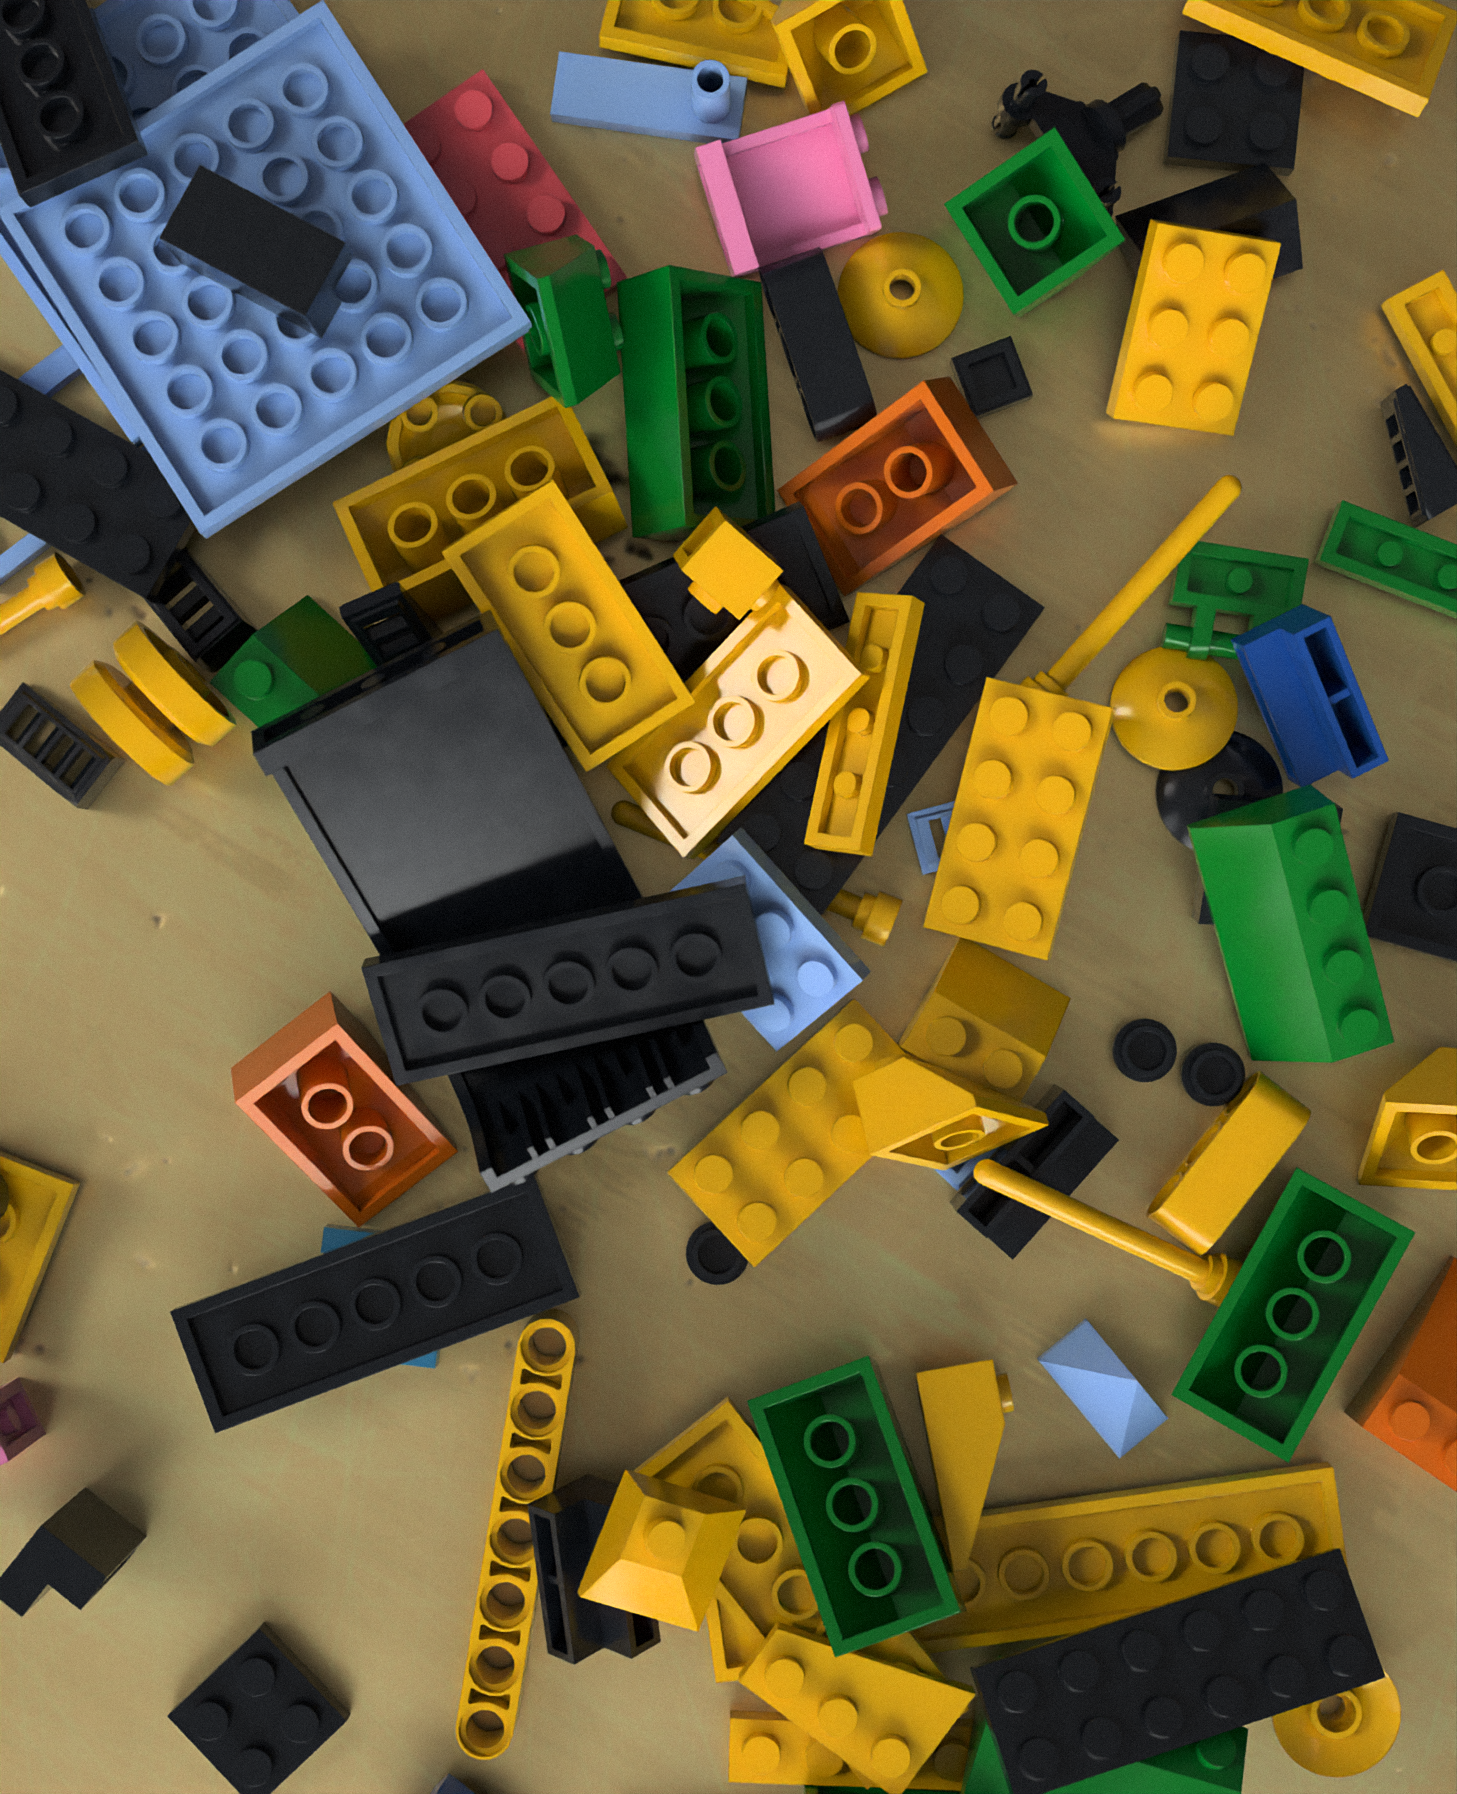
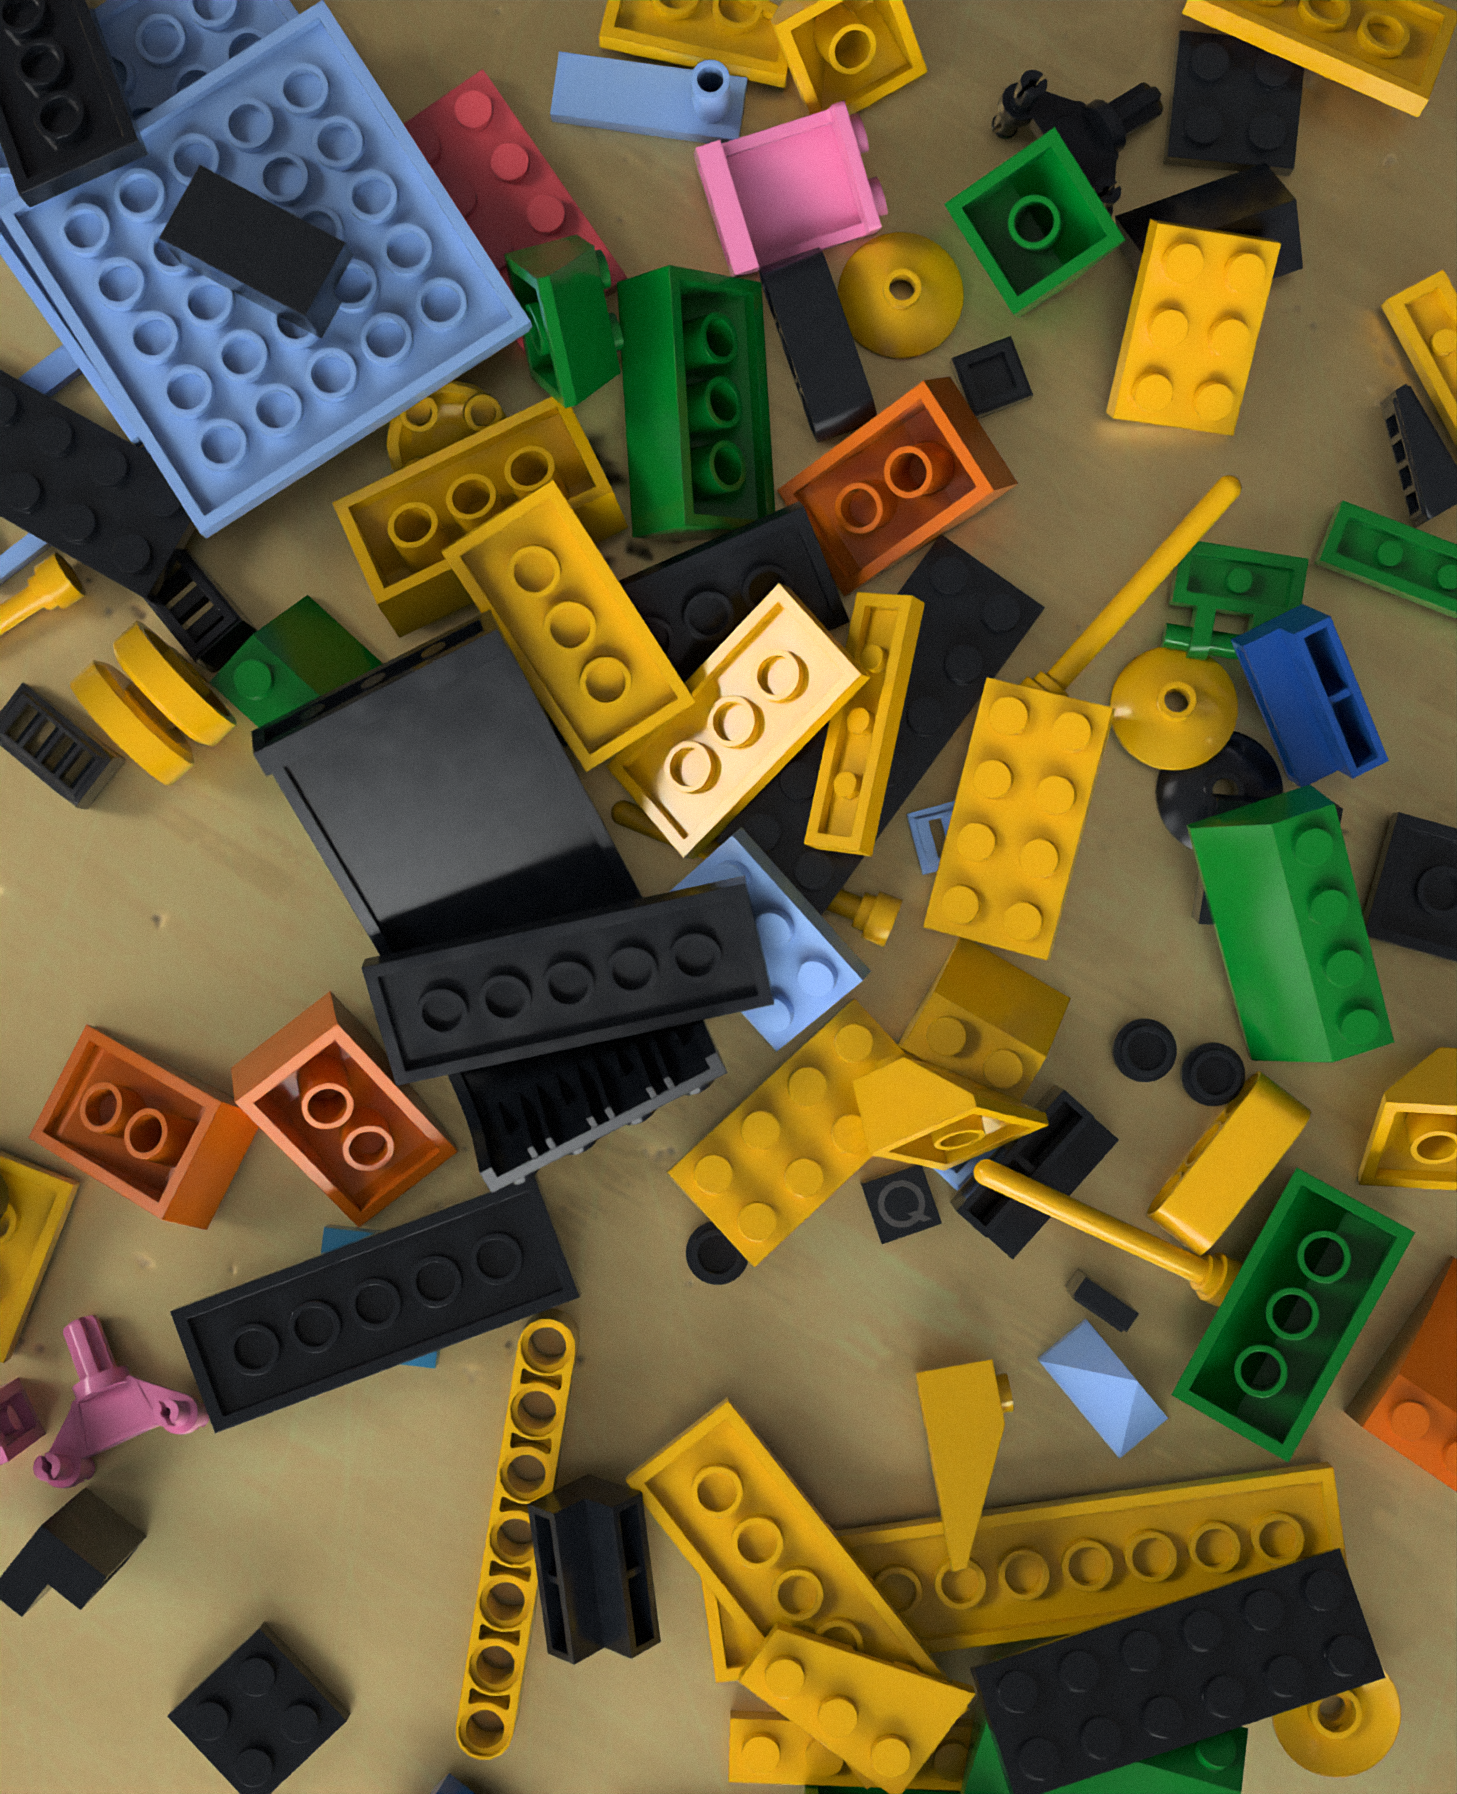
(108, 1408): none -> bright pink axle
(145, 1129): none -> orange slope
(393, 635): black slope -> none
(661, 1550): yellow slope -> none
(727, 566): yellow brick -> none
(856, 1506): green slope -> none
(900, 1202): none -> black tile
(1101, 1301): none -> black tile

